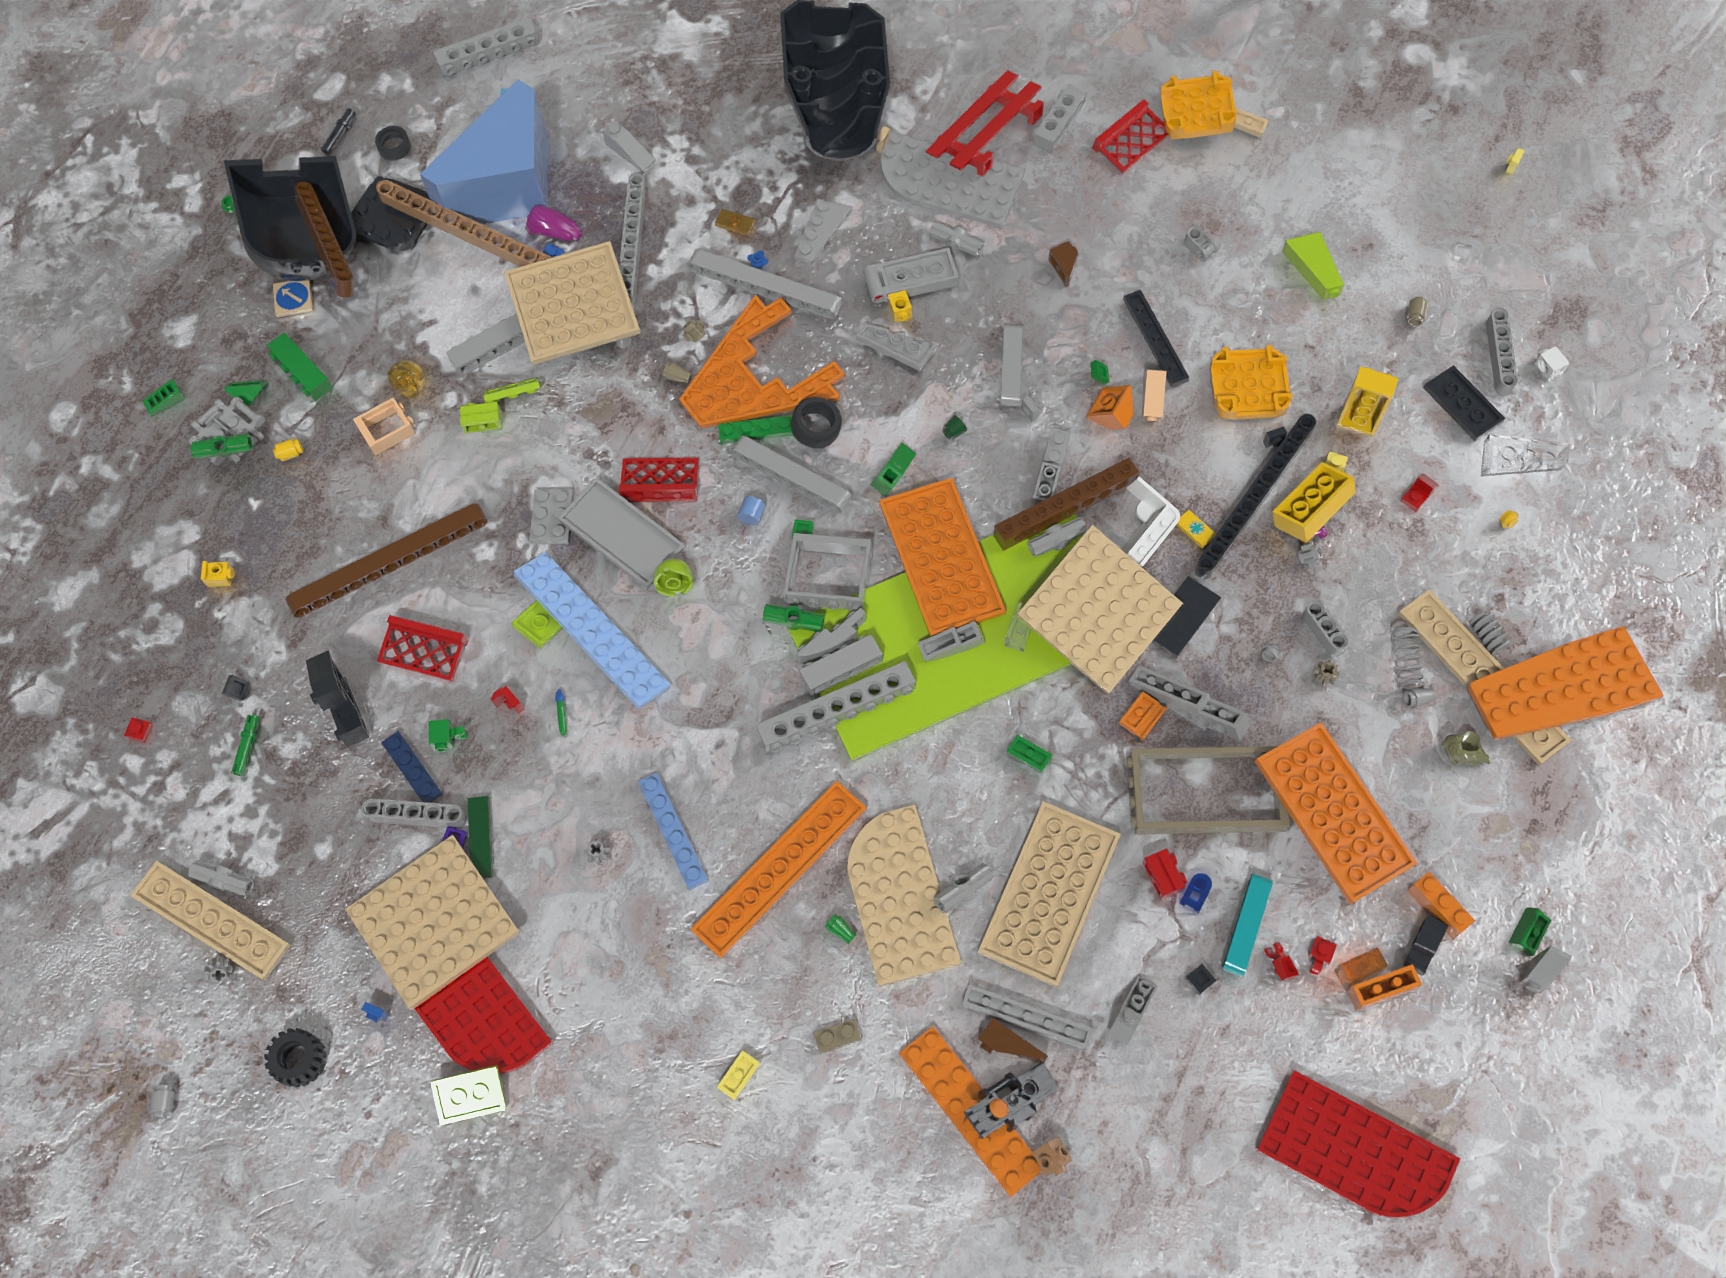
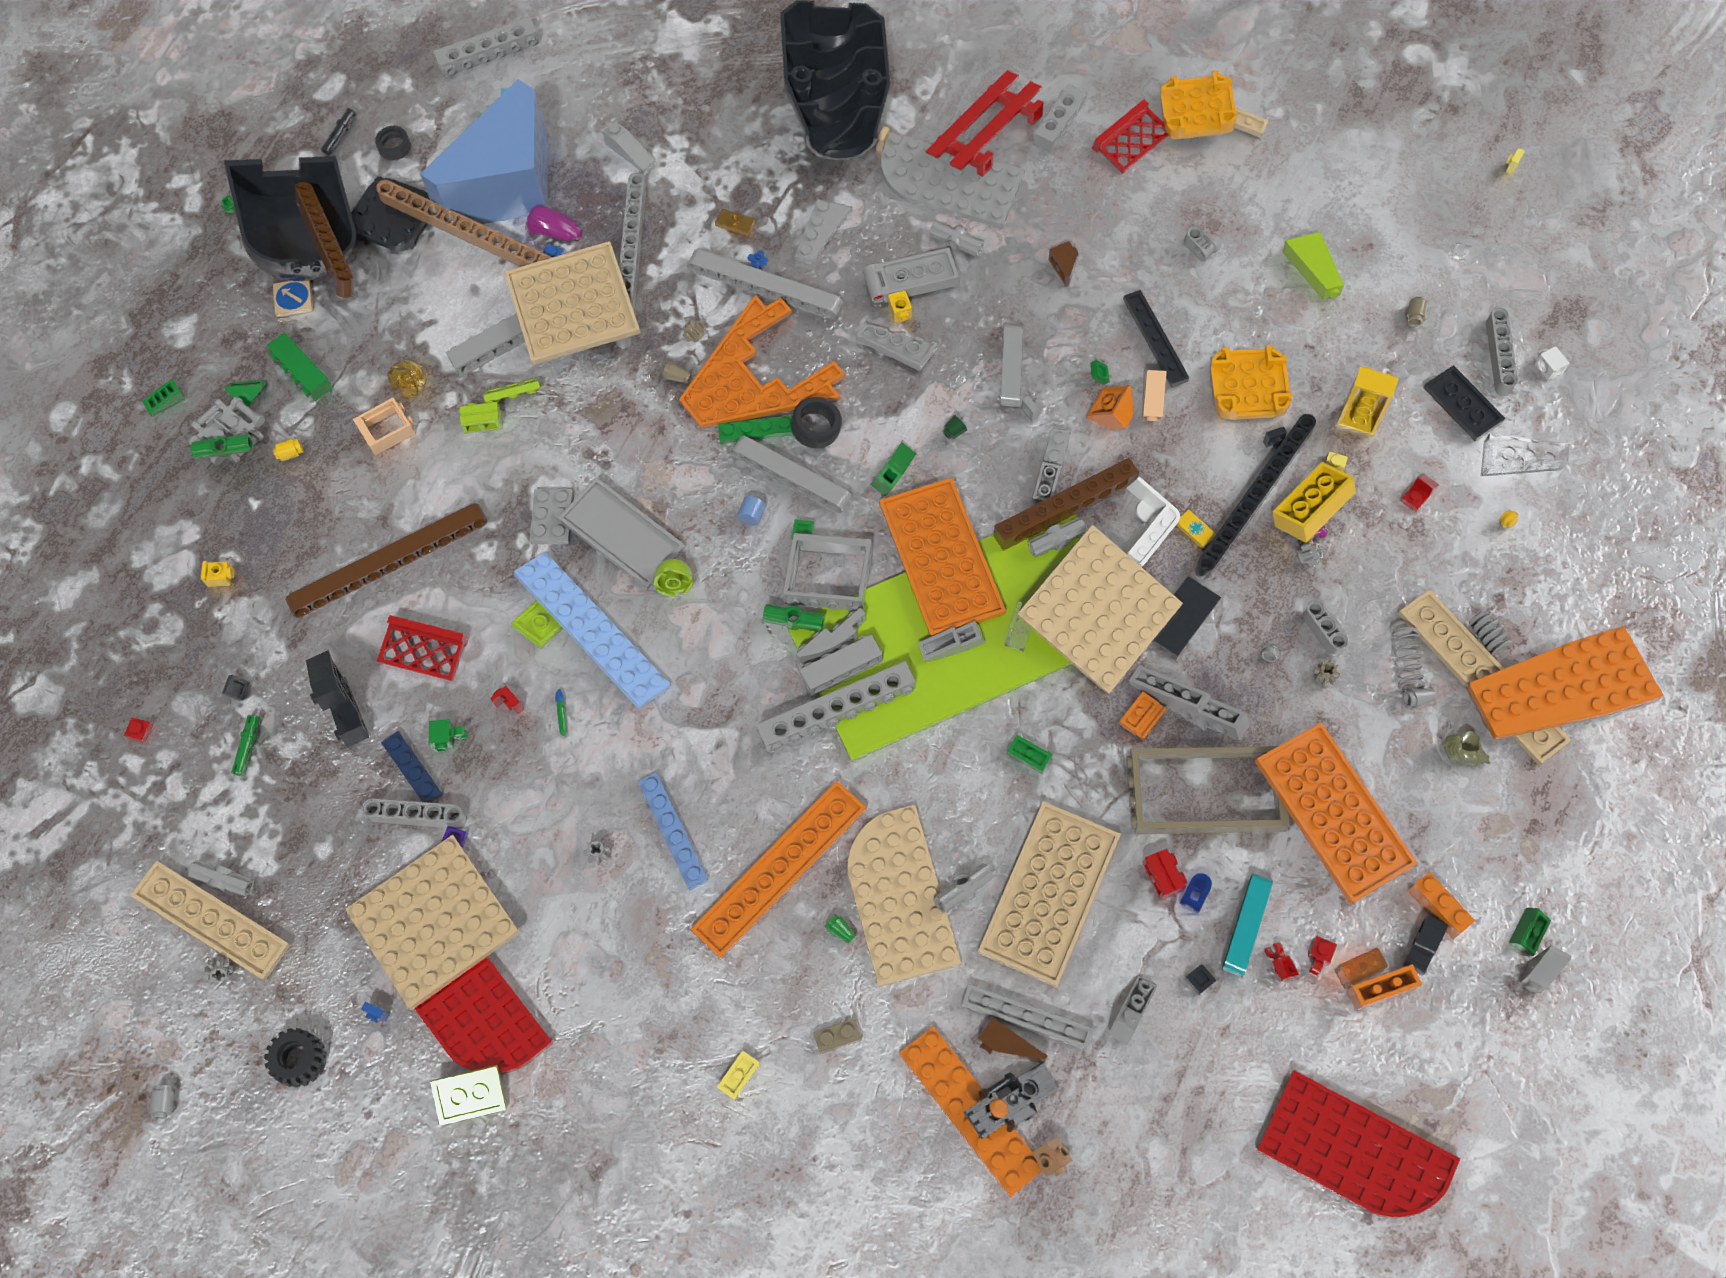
(480, 835): dark green tile -> none
(659, 491): red fence -> none

